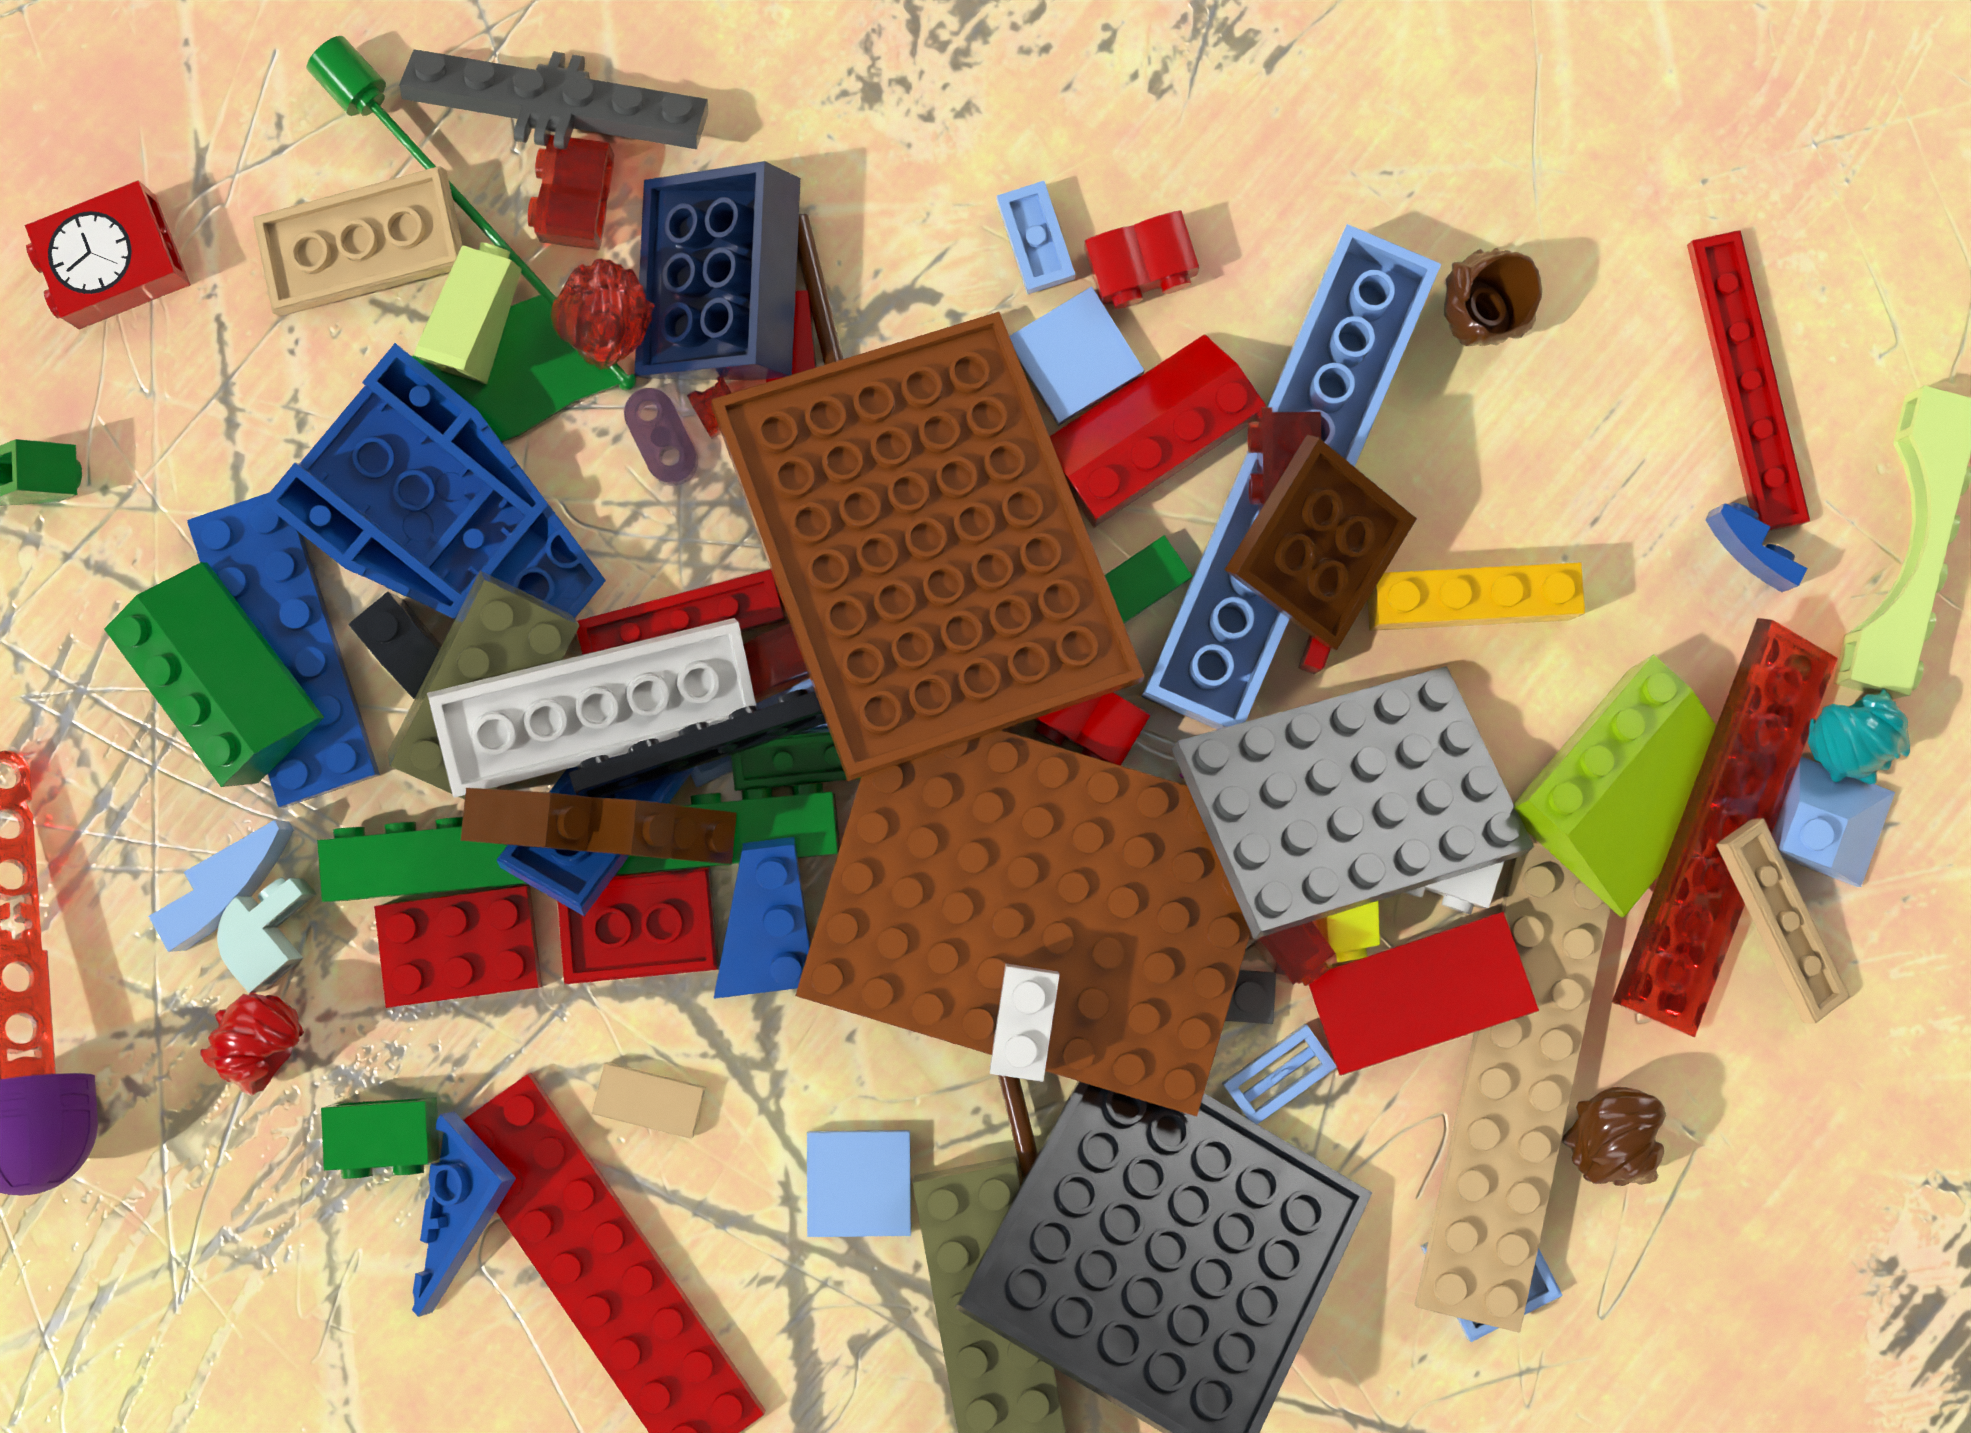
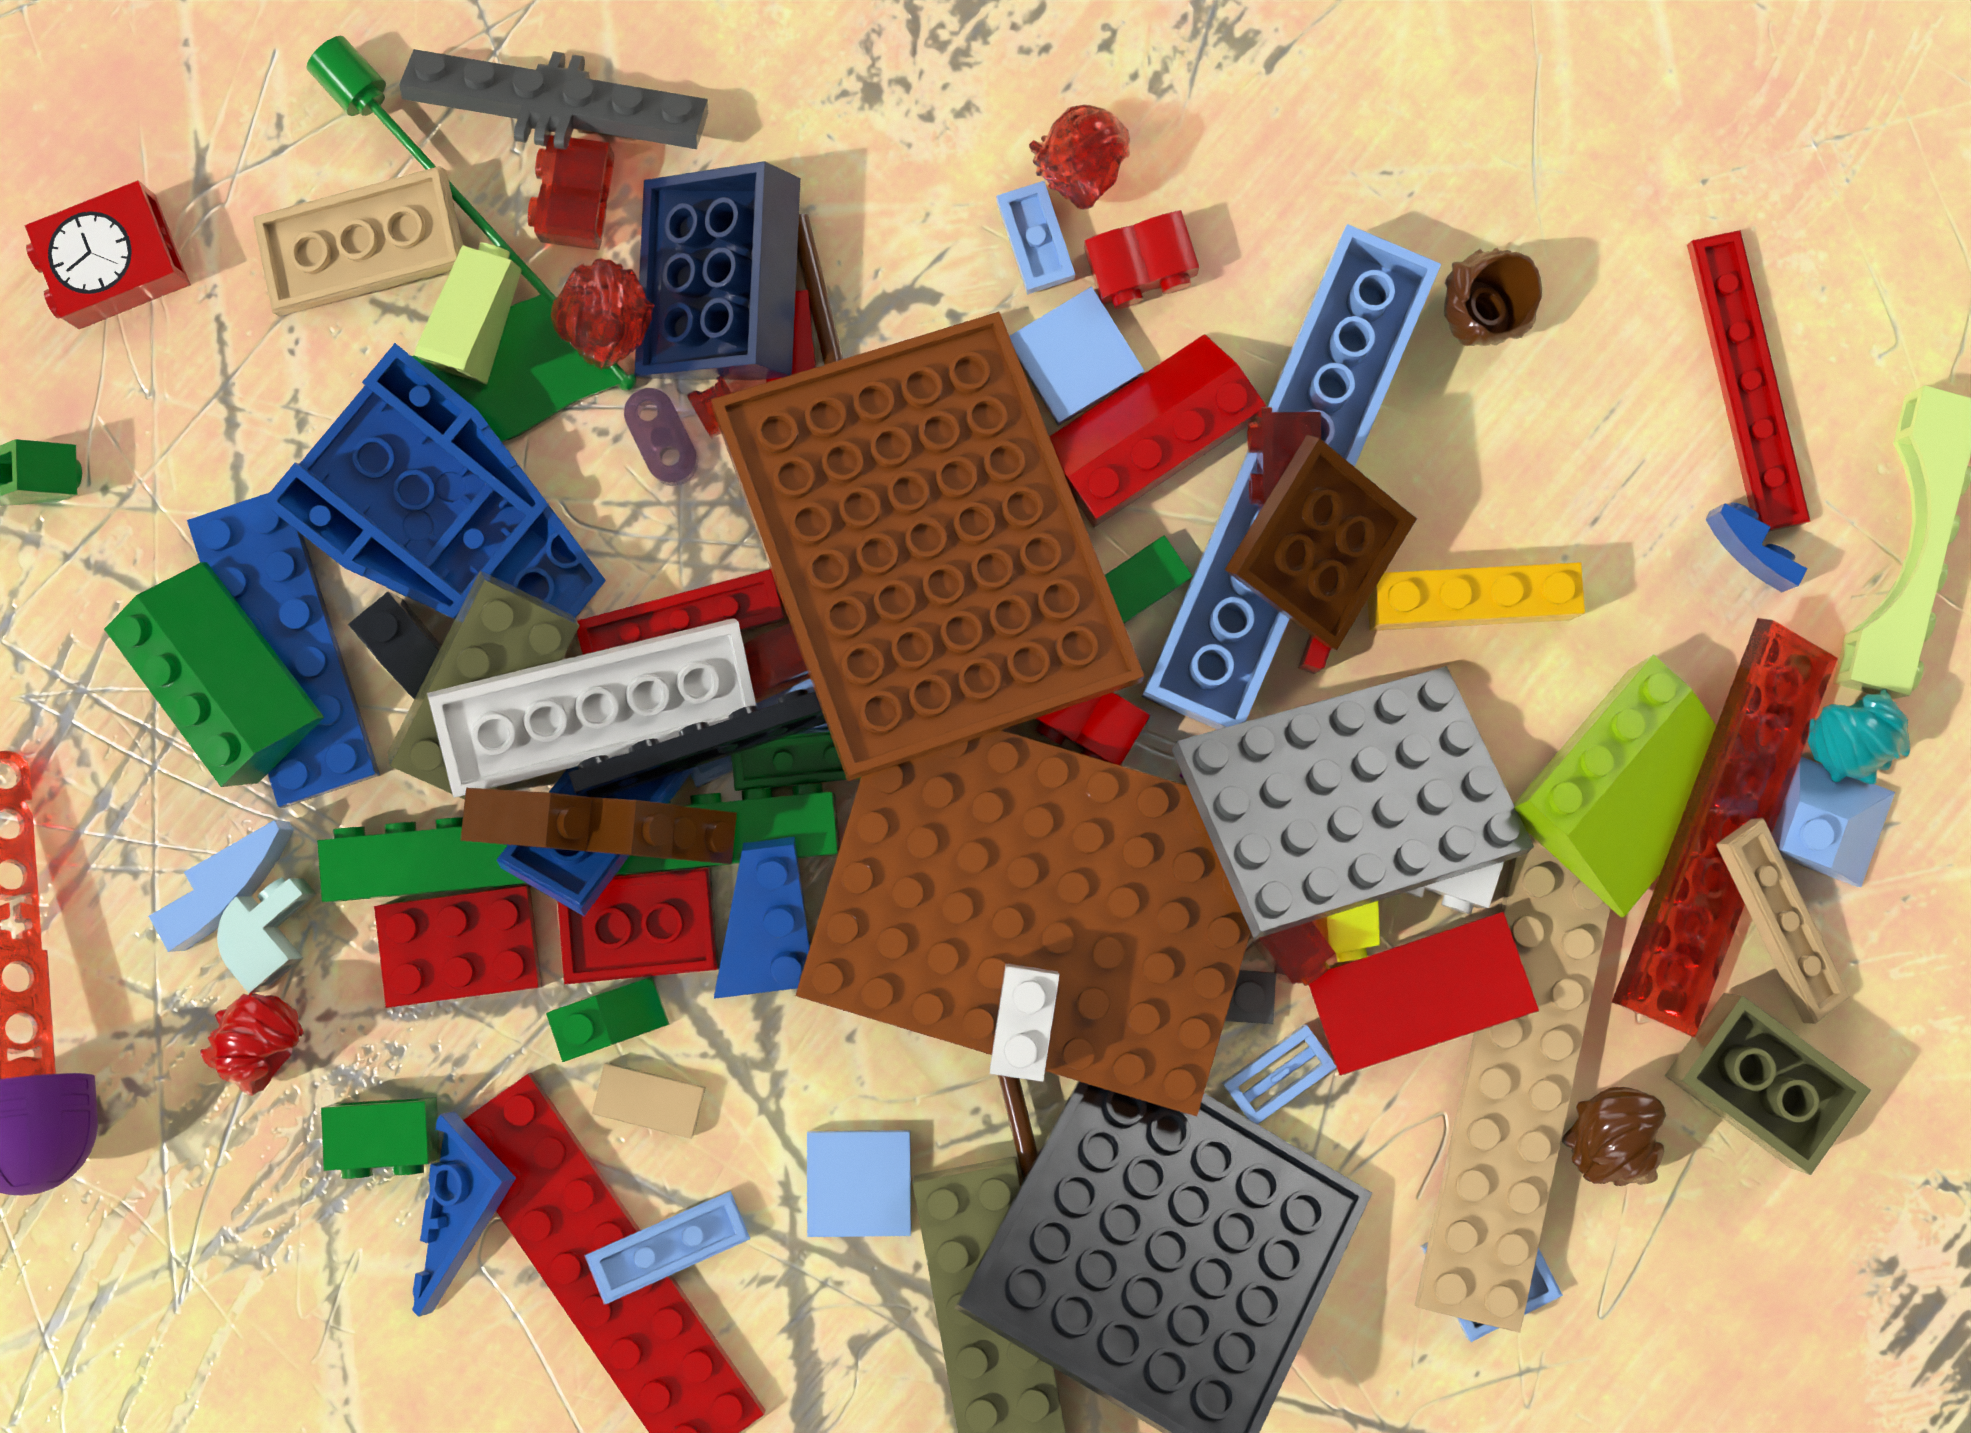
(607, 1018): none -> green slope
(667, 1247): none -> light blue tile
(1082, 153): none -> clear red hair
(1768, 1083): none -> olive brick

